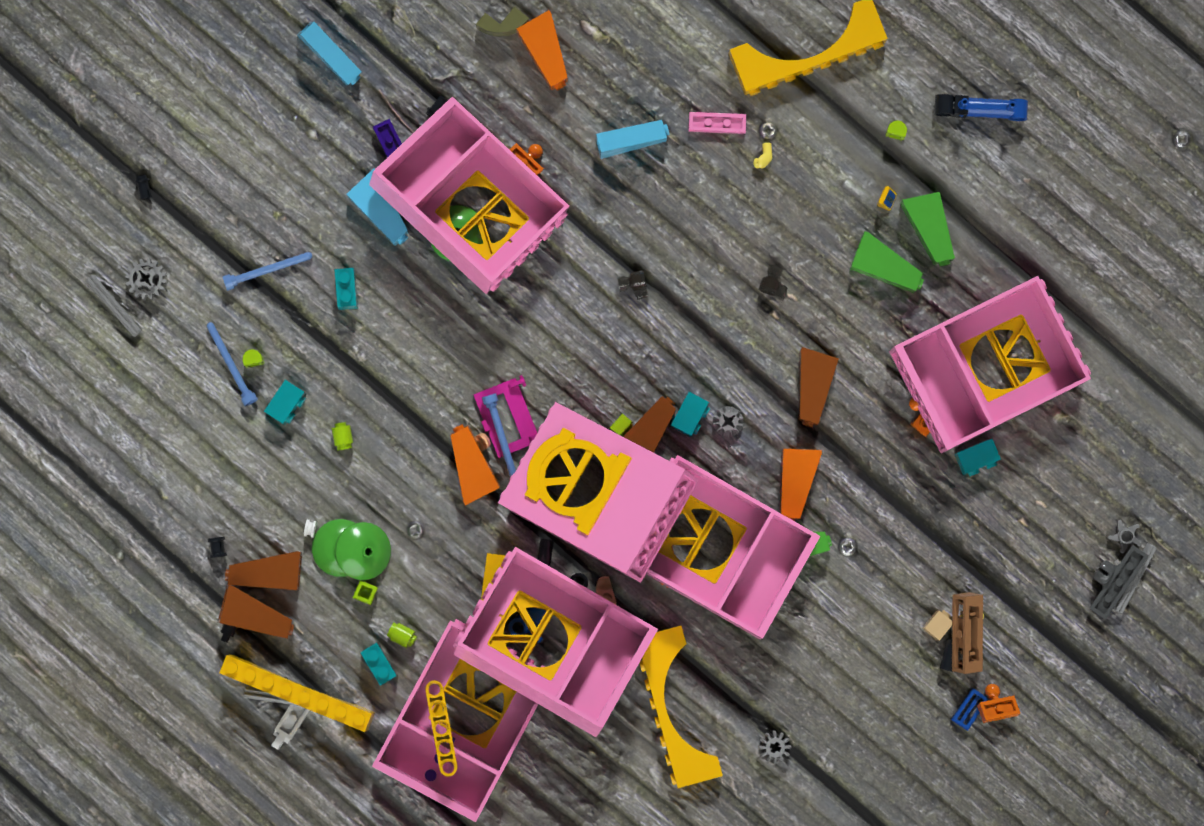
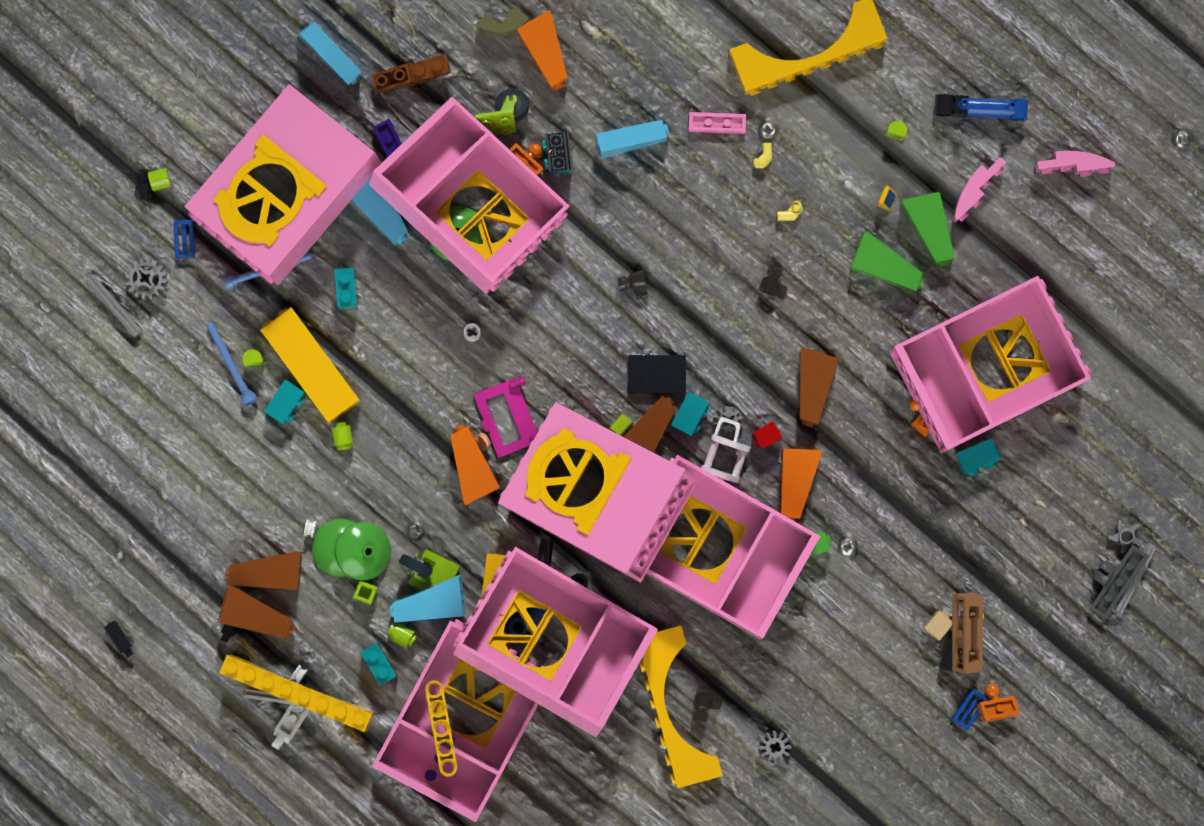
(119, 638): none -> black cylinder
(159, 179): none -> lime brick
(185, 255): none -> blue tile
(217, 547): black bush -> none
(298, 674): none -> white bush
(309, 365): none -> yellow brick
(328, 173): none -> bright pink panel
(412, 74): none -> dark orange slope
(428, 569): none -> lime plate
(433, 602): none -> medium azure slope
(438, 104): black pin -> none
(473, 338): none -> white bush
(491, 402): medium blue piece -> none
(510, 107): none -> plate
(558, 153): none -> brick
(605, 589): light nougat hair -> none
(656, 374): none -> black tile
(703, 703): none -> clear smoke piece
(734, 477): none -> white bar
(766, 436): none -> red brick
(791, 214): none -> light yellow arm
(971, 192): none -> bright pink slope
(1082, 163): none -> bright pink slope

